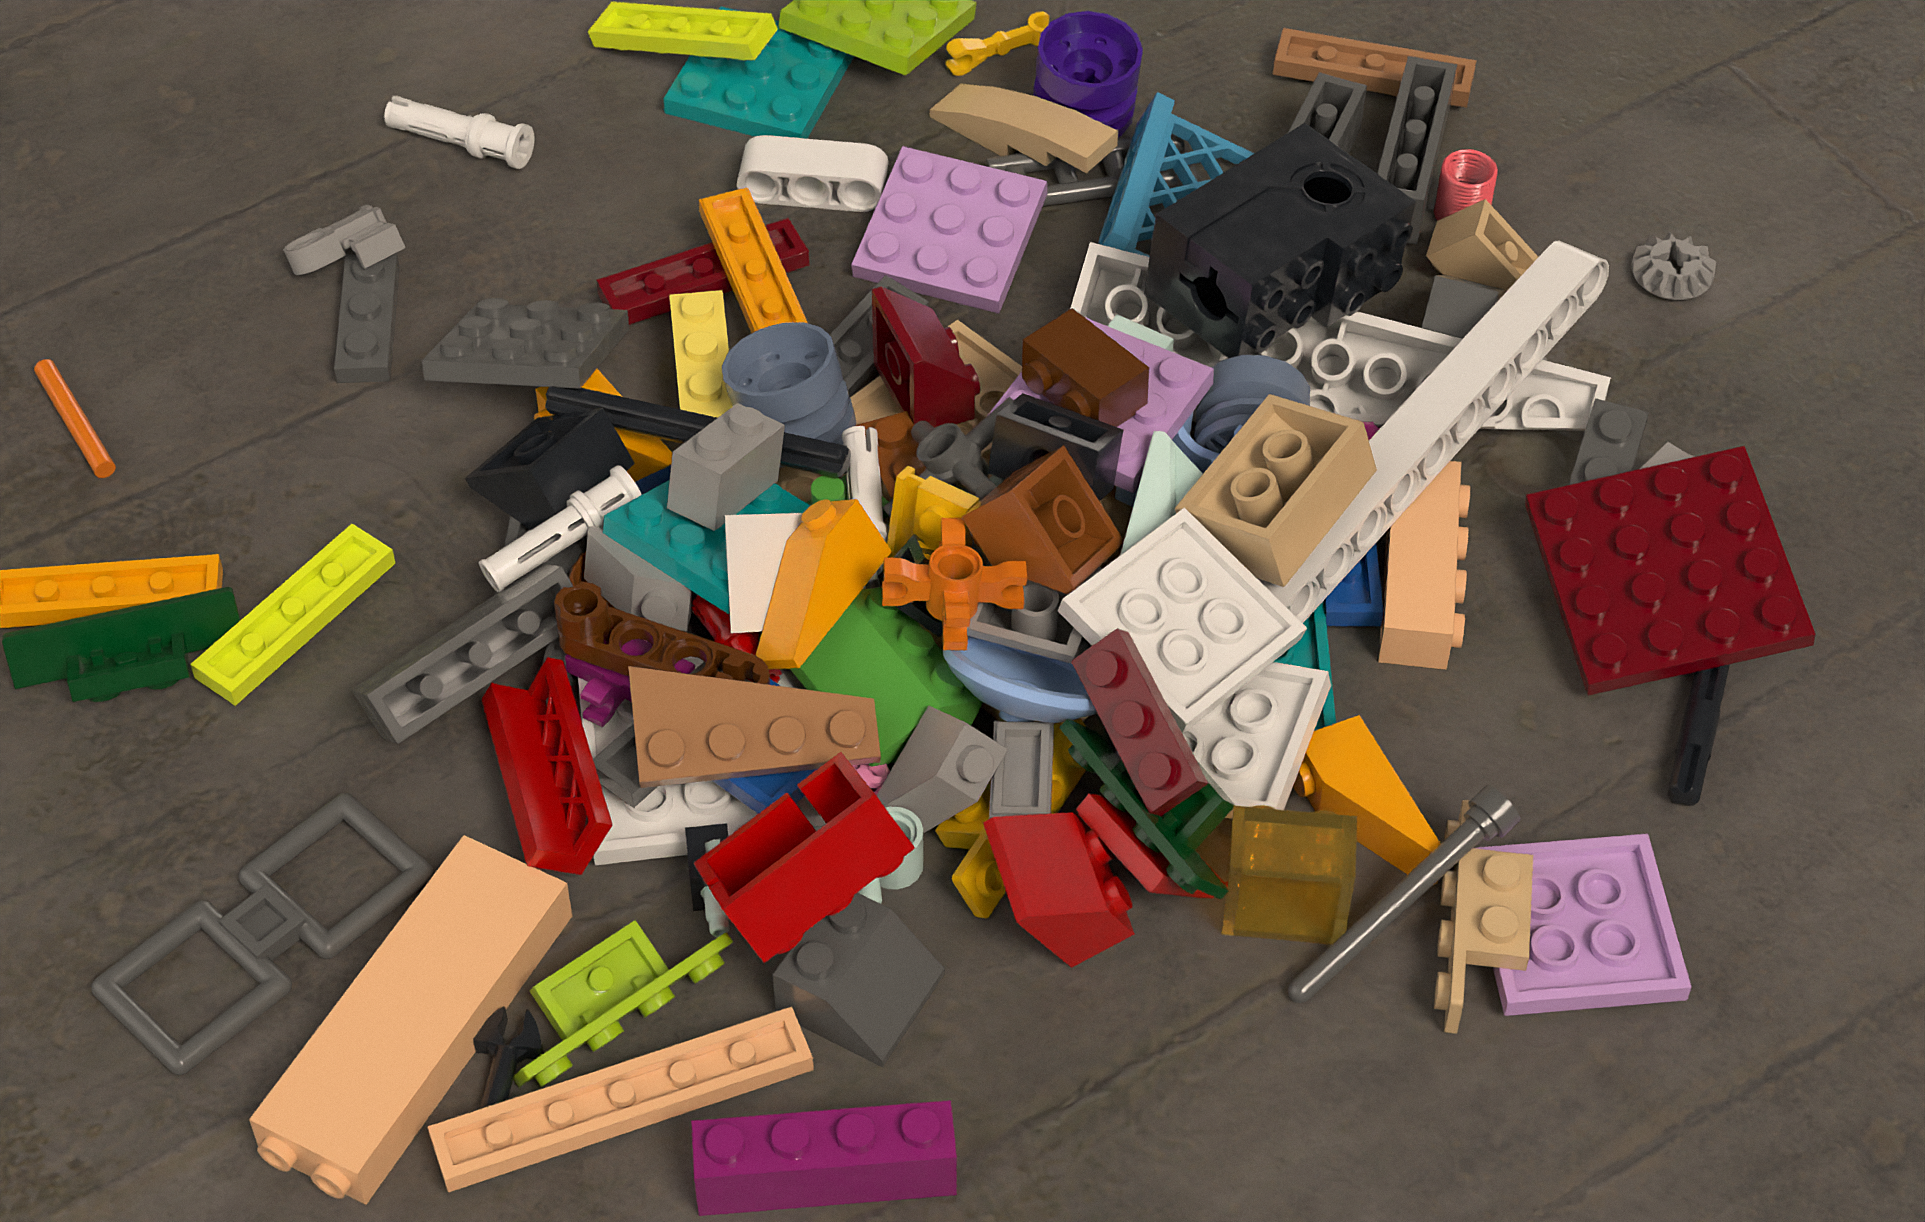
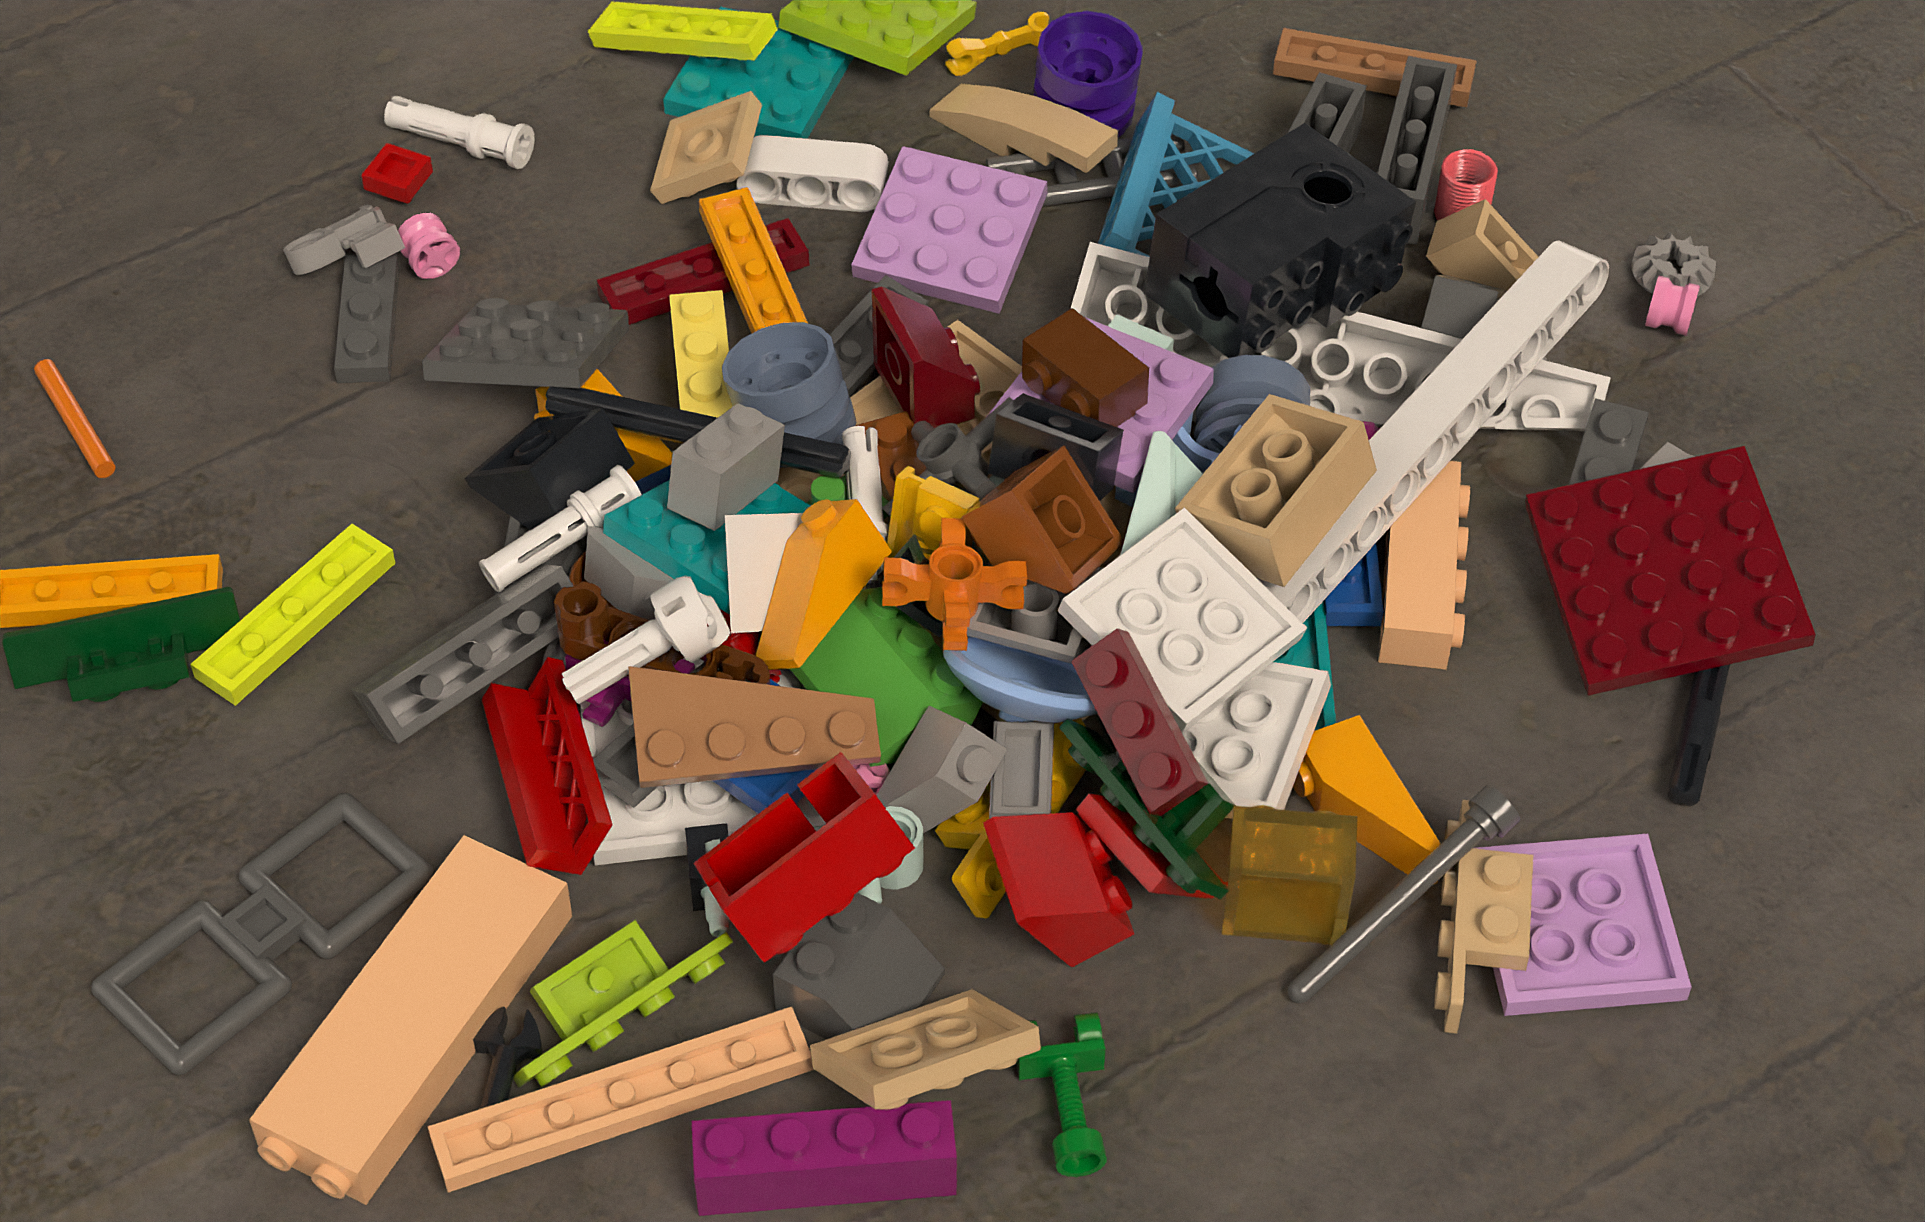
(397, 173): none -> red plate
(428, 245): none -> bright pink wheel
(679, 623): none -> white piece
(706, 148): none -> tan plate
(925, 1049): none -> tan plate
(1079, 1148): none -> green bar
(1672, 305): none -> bright pink wheel

